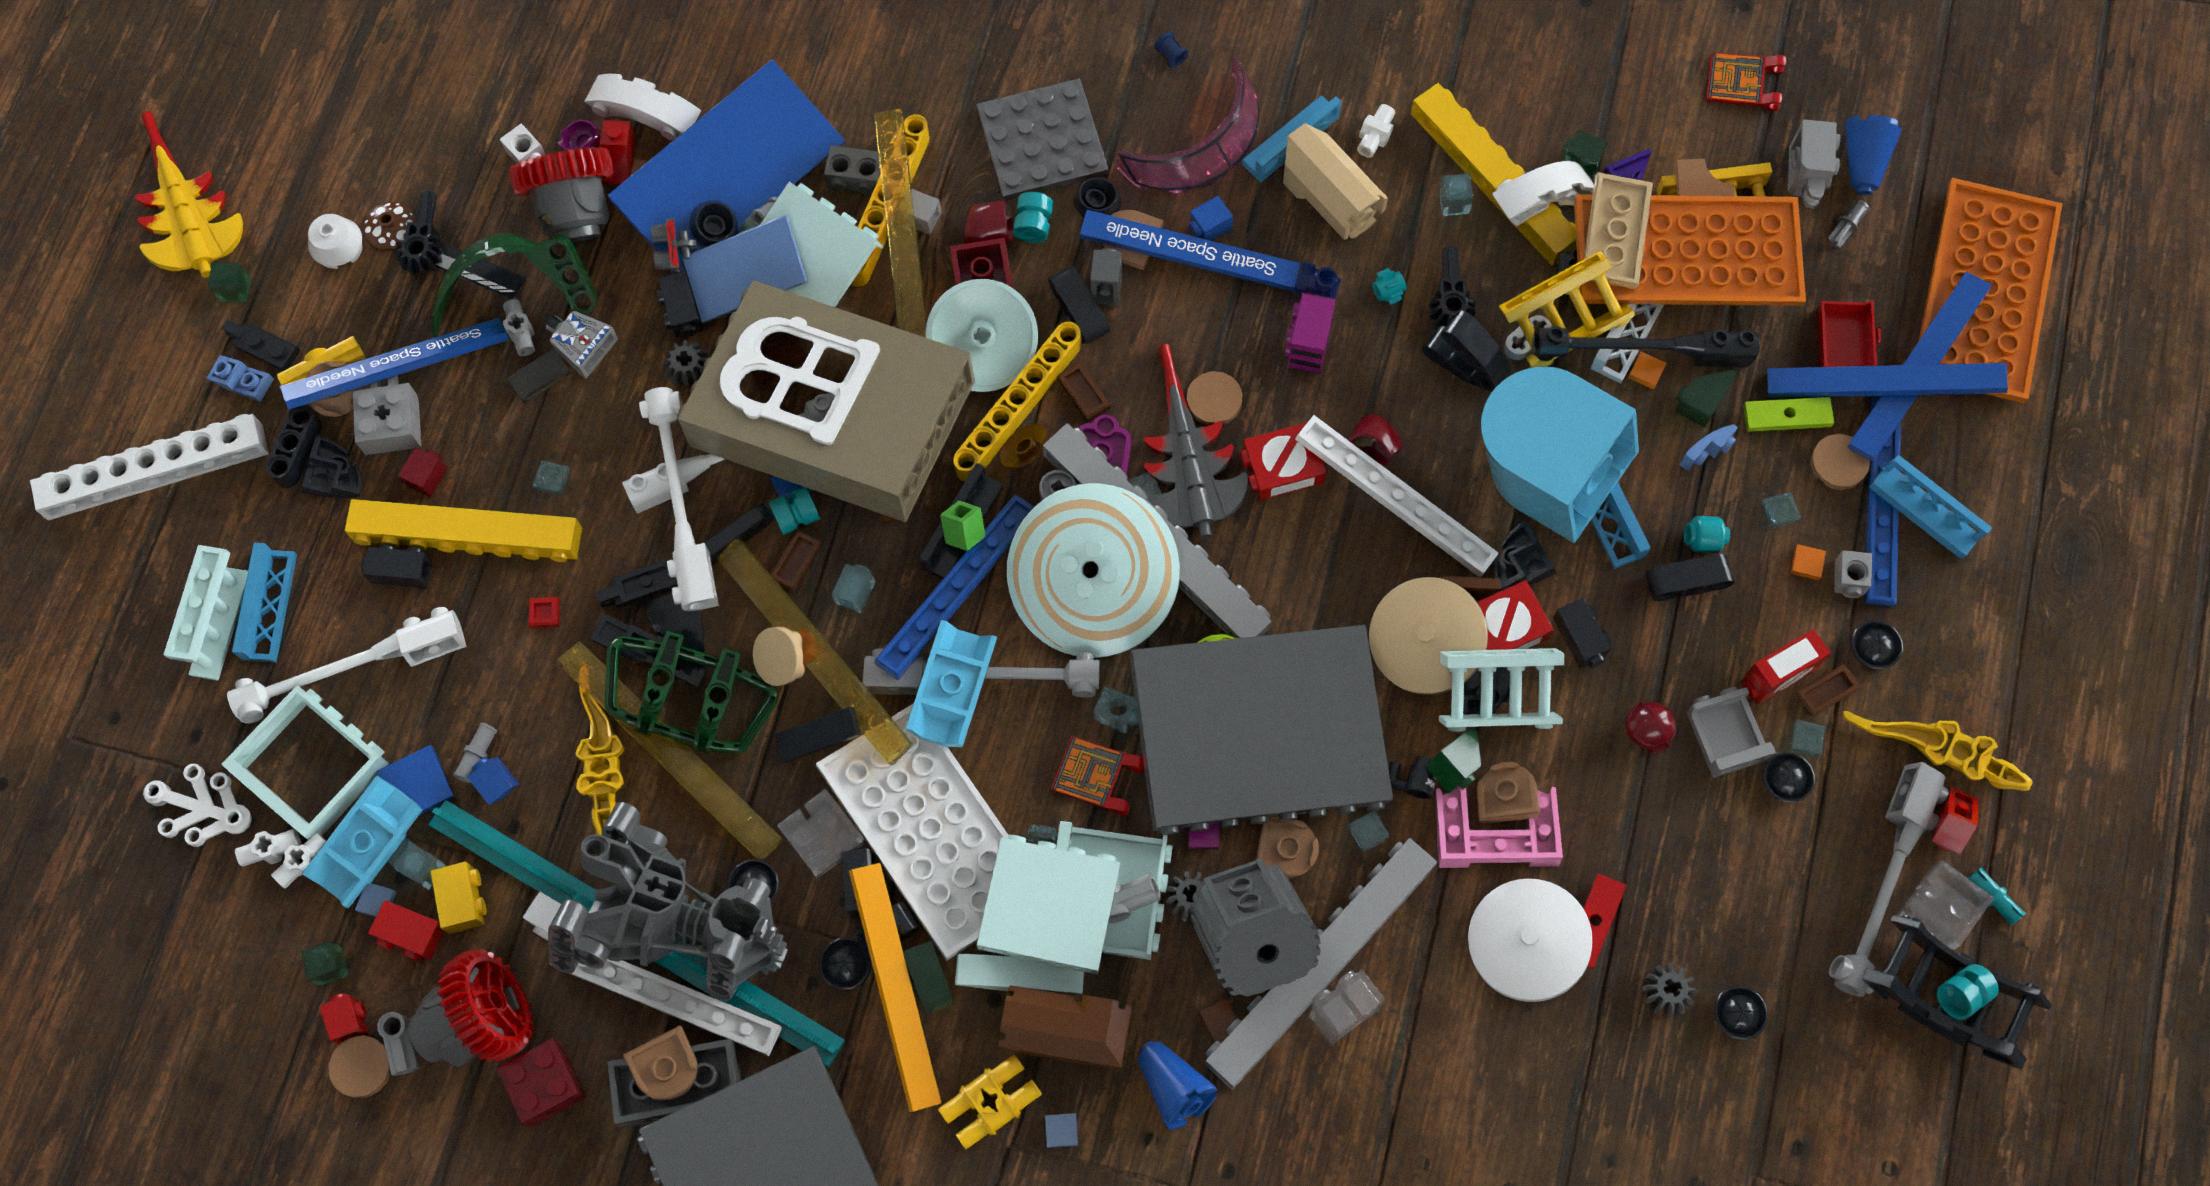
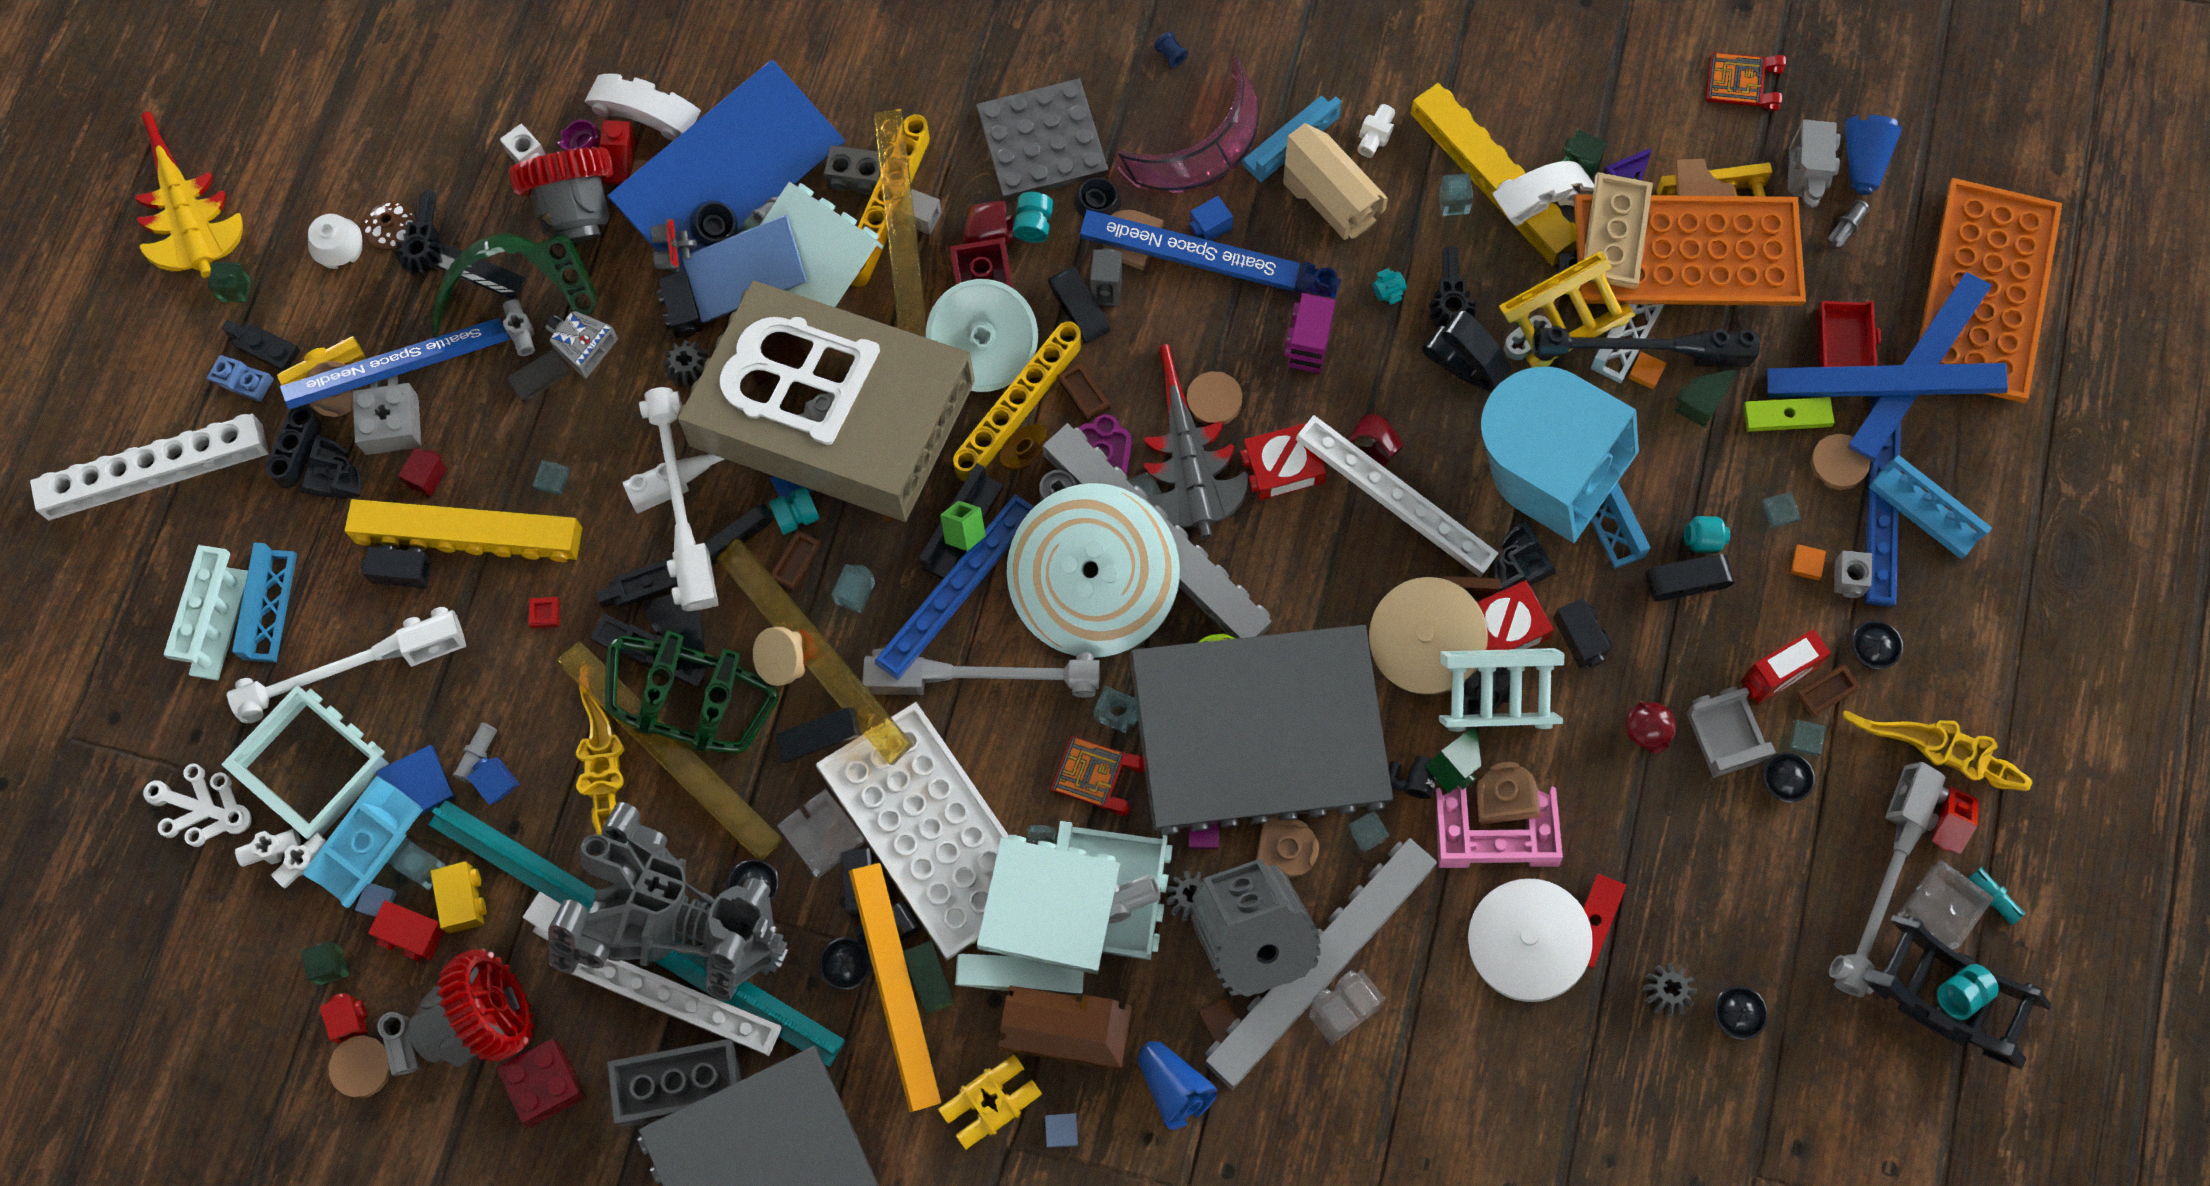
(664, 1065): medium nougat tile -> none
(950, 686): medium azure piece -> none
(1709, 445): medium blue slope -> none

